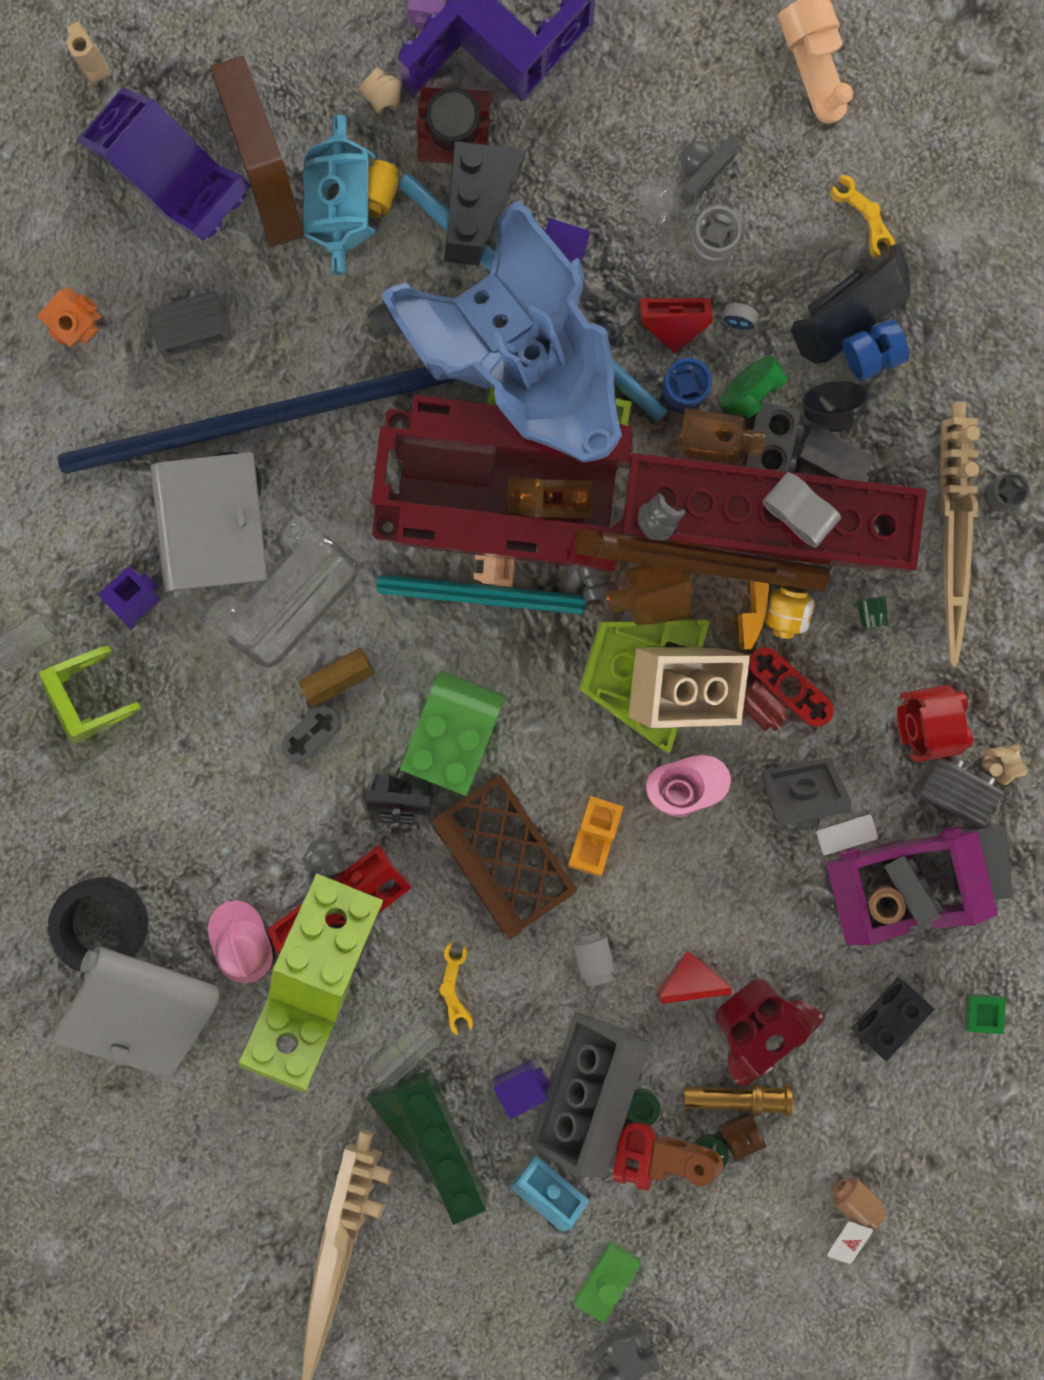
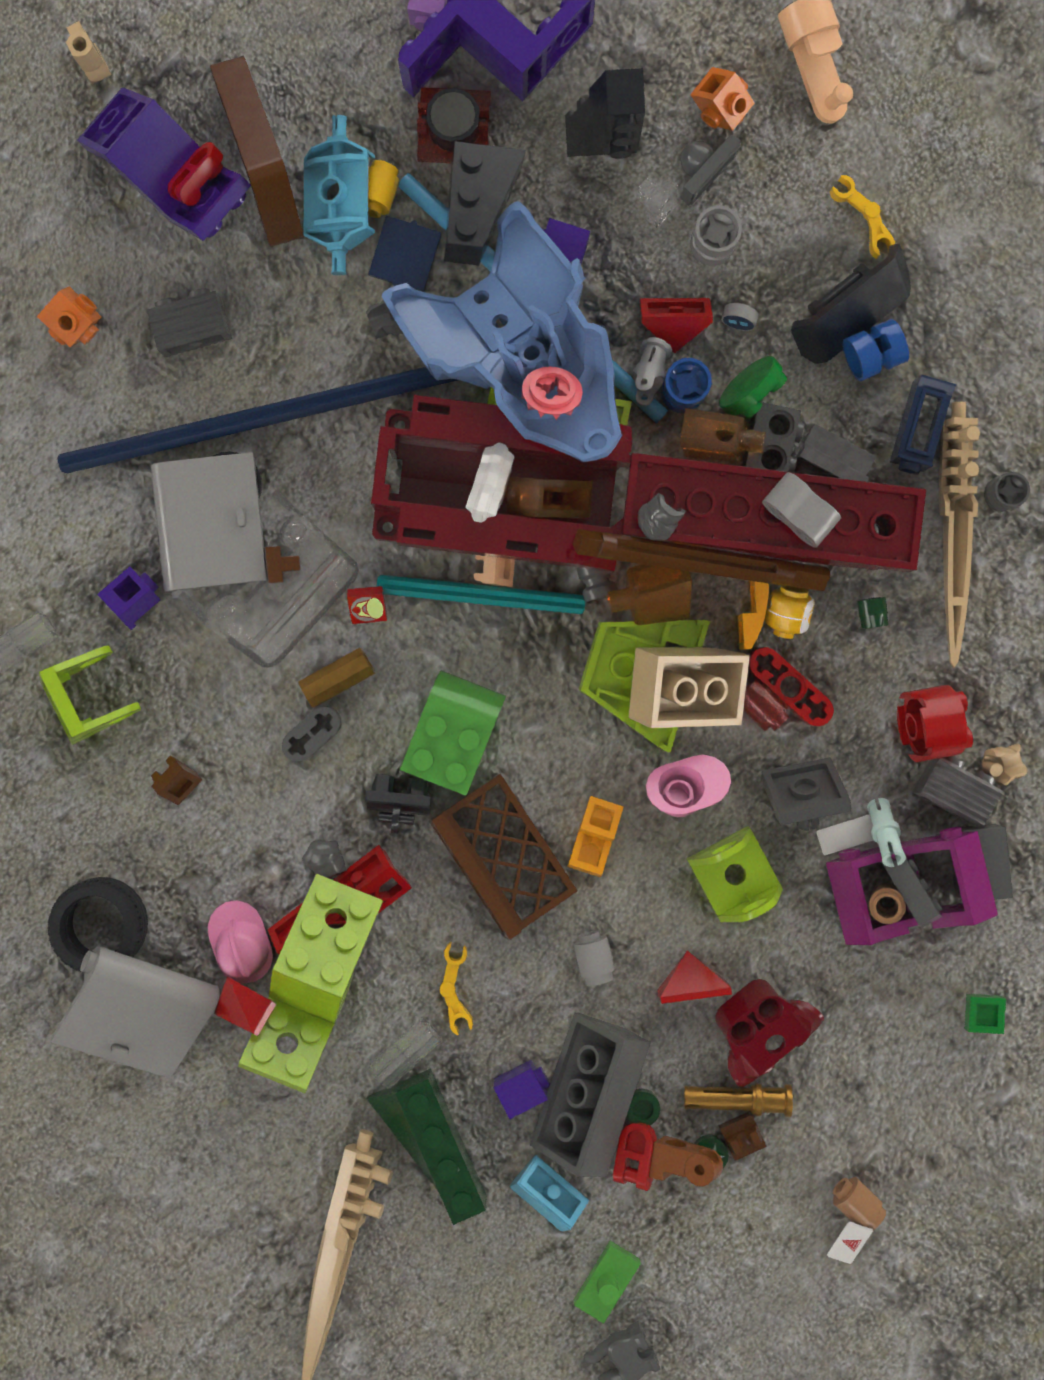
(176, 781): none -> reddish brown tile
(200, 167): none -> red plate
(243, 1007): none -> red slope
(277, 564): none -> reddish brown tile
(367, 605): none -> tile
(382, 90): tan arm -> none
(405, 253): none -> dark blue piece
(490, 482): none -> white rock
(542, 381): none -> coral gear
(610, 117): none -> black wedge
(649, 372): none -> light grey piece
(722, 99): none -> orange brick
(742, 900): none -> lime hose
(835, 405): black piece -> none
(886, 832): none -> light aqua pin
(892, 1019): black brick -> none
(911, 459): none -> dark blue window

